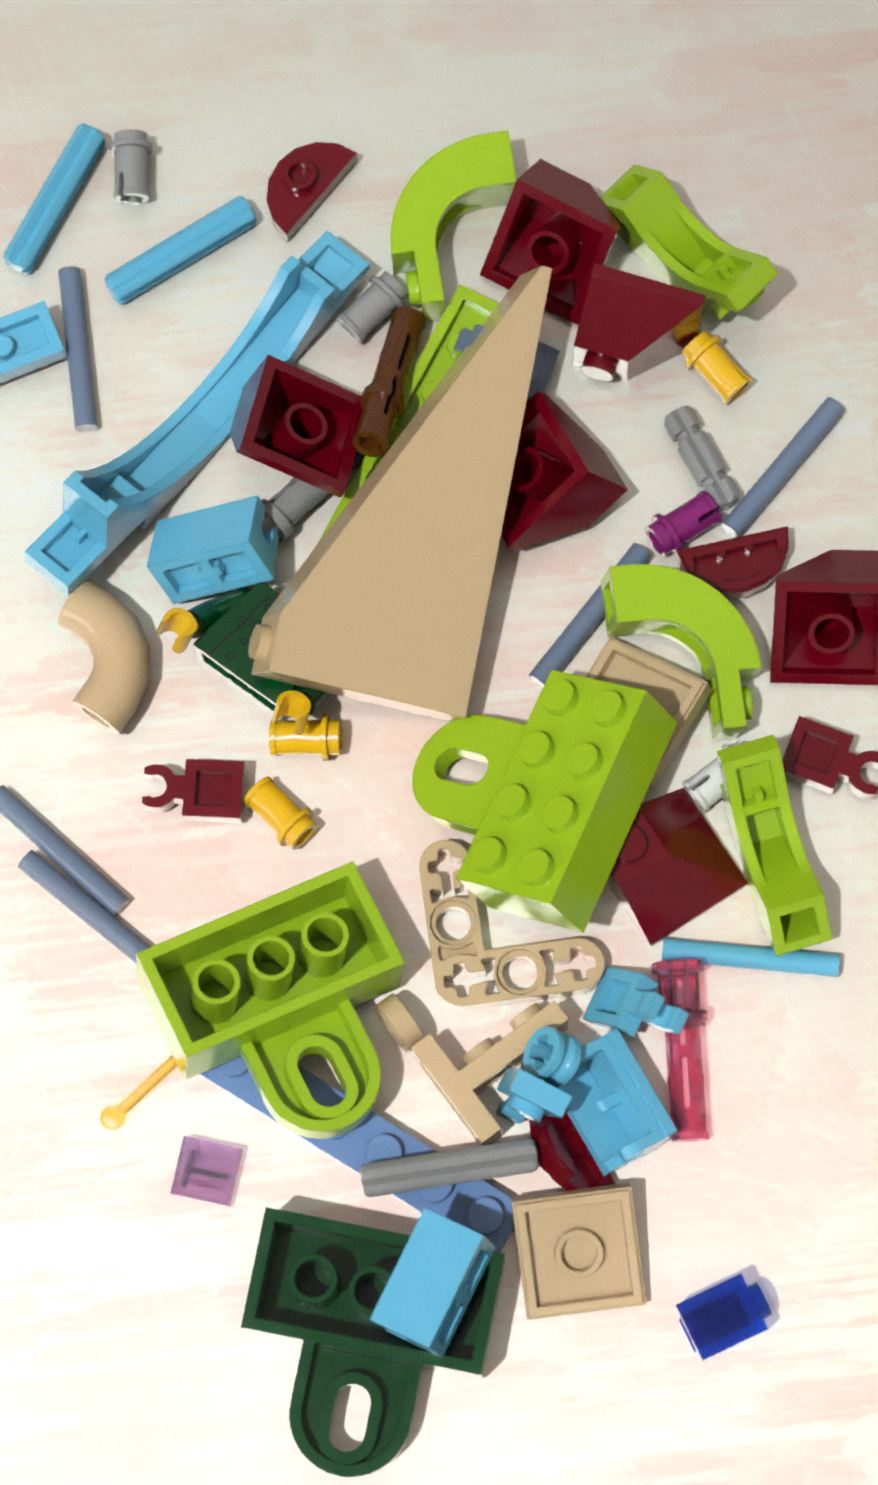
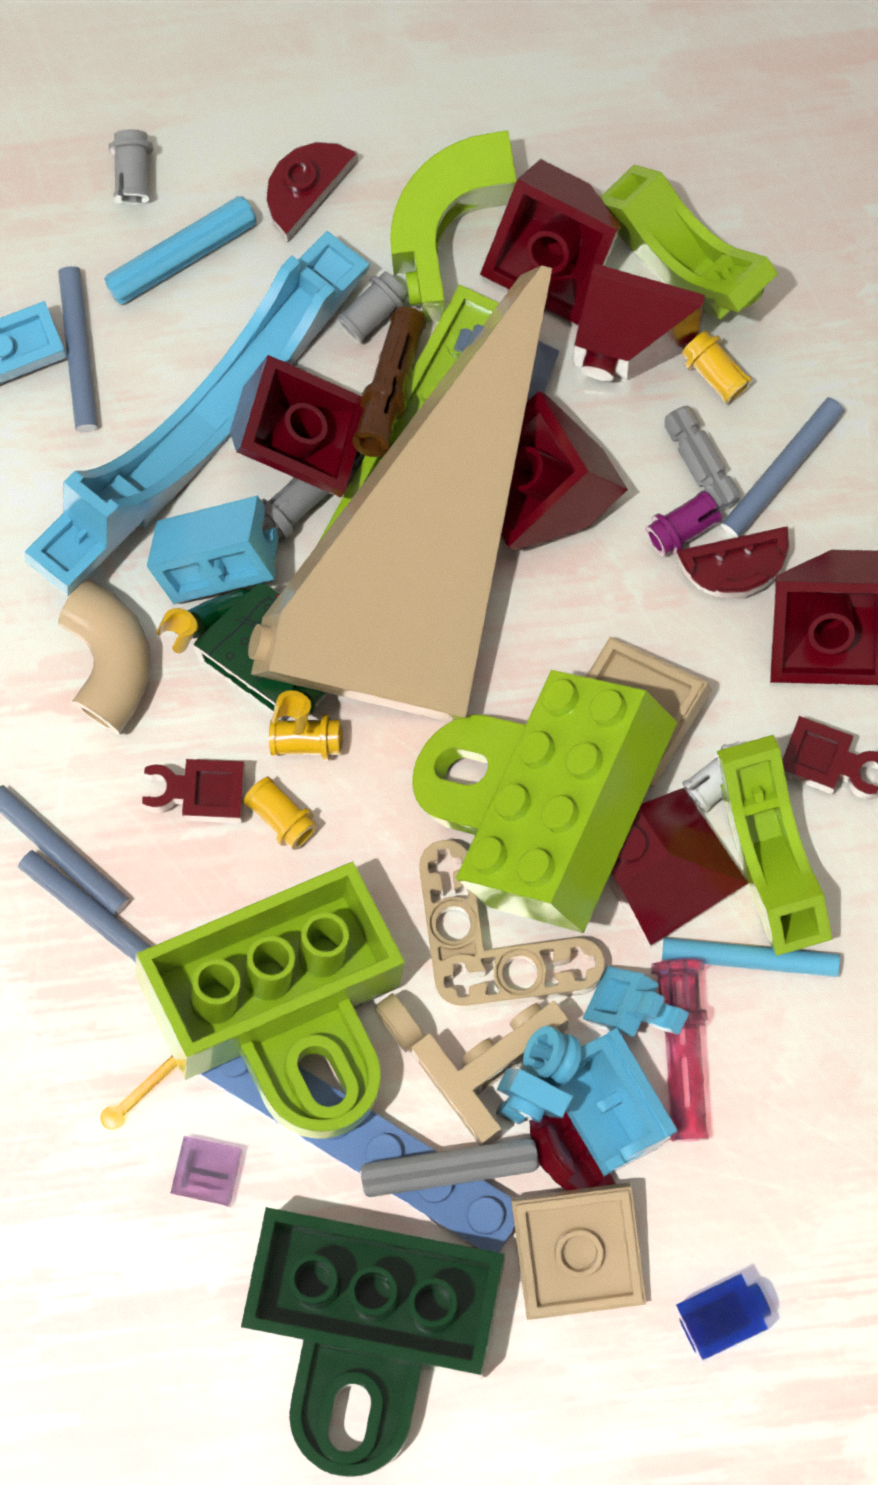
(54, 198): medium azure axle -> none
(433, 1282): medium azure hinge -> none
(581, 625): sand blue bar -> none
(697, 618): lime arch -> none

